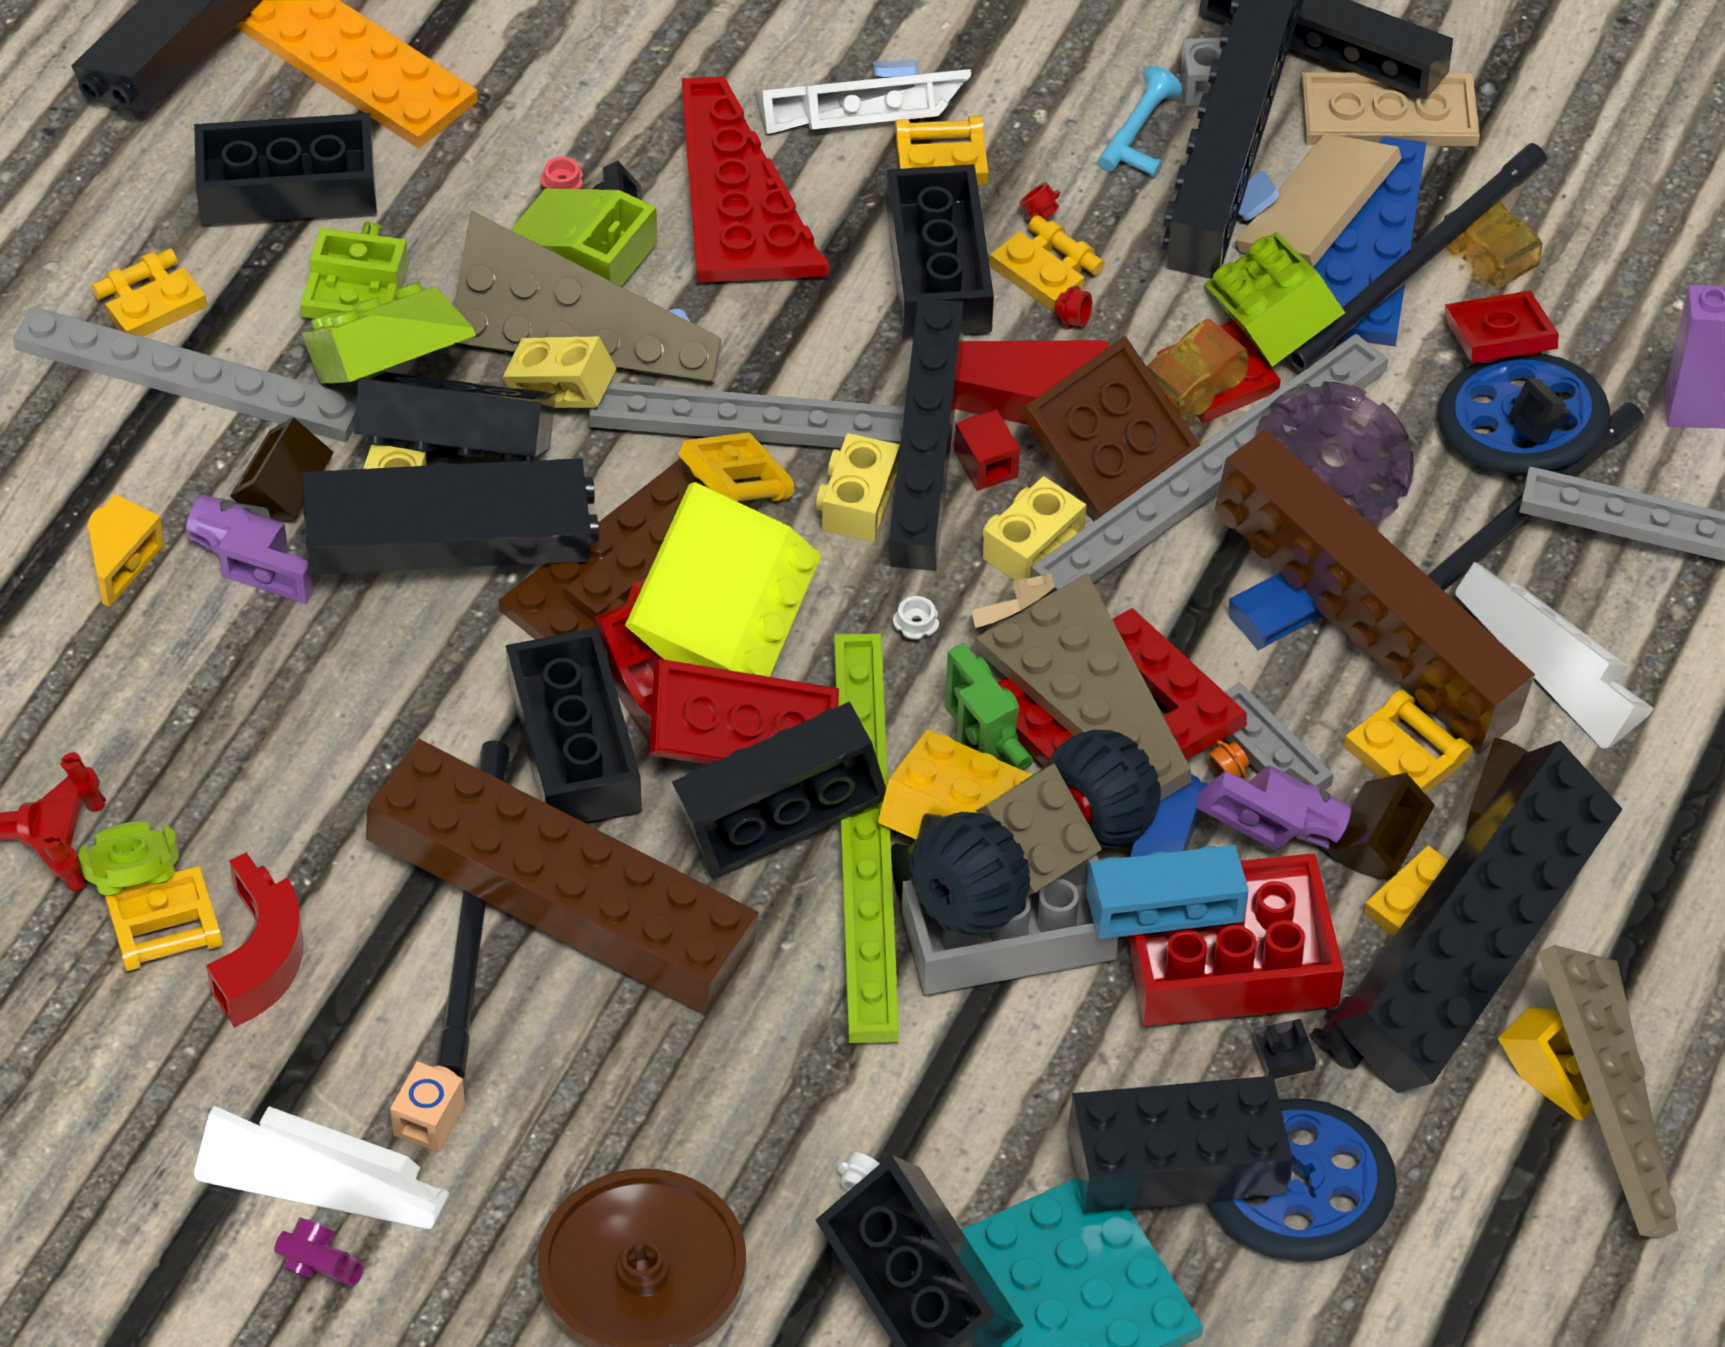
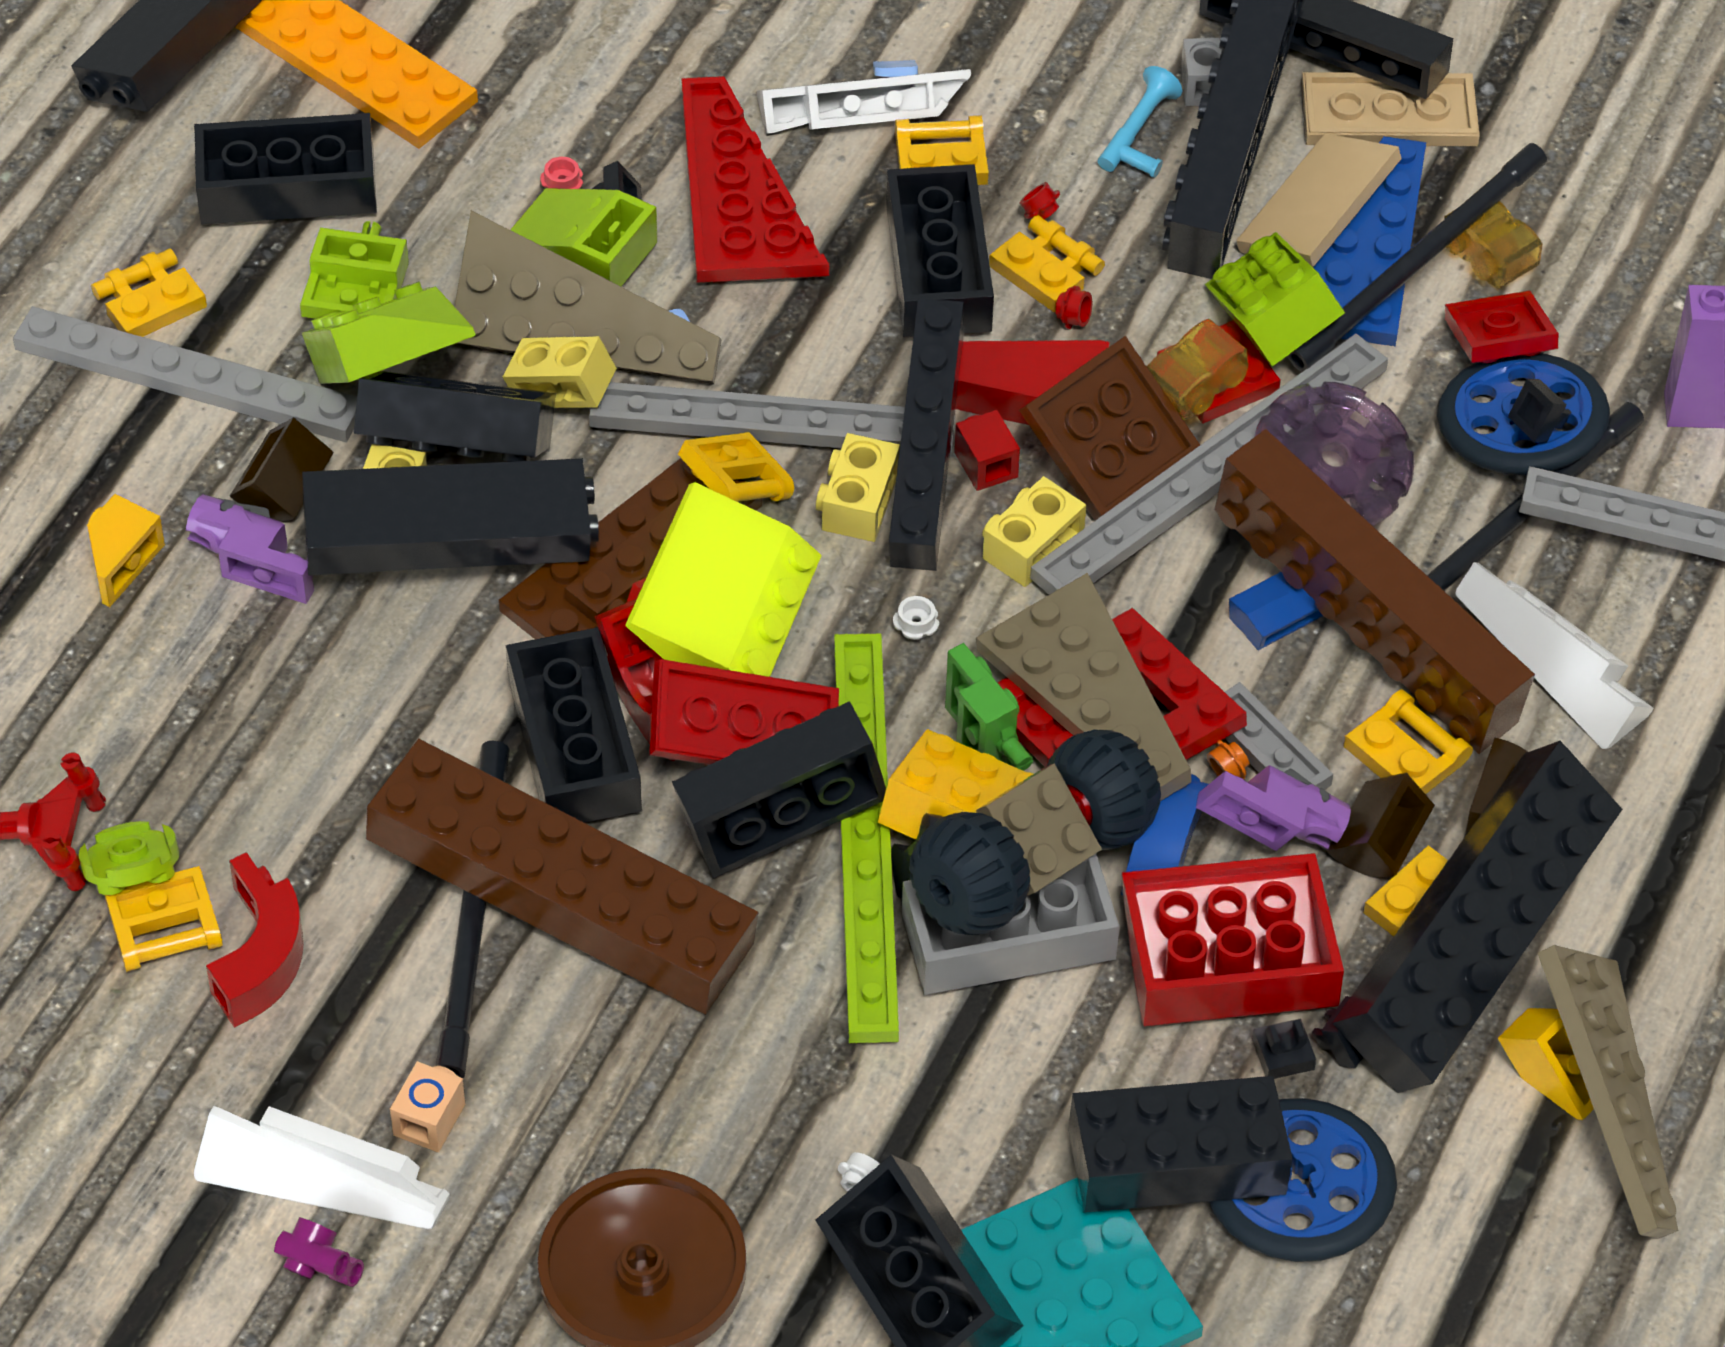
(1027, 593): tan slope -> none
(1167, 891): dark azure brick -> none
(1258, 196): light blue piece -> none

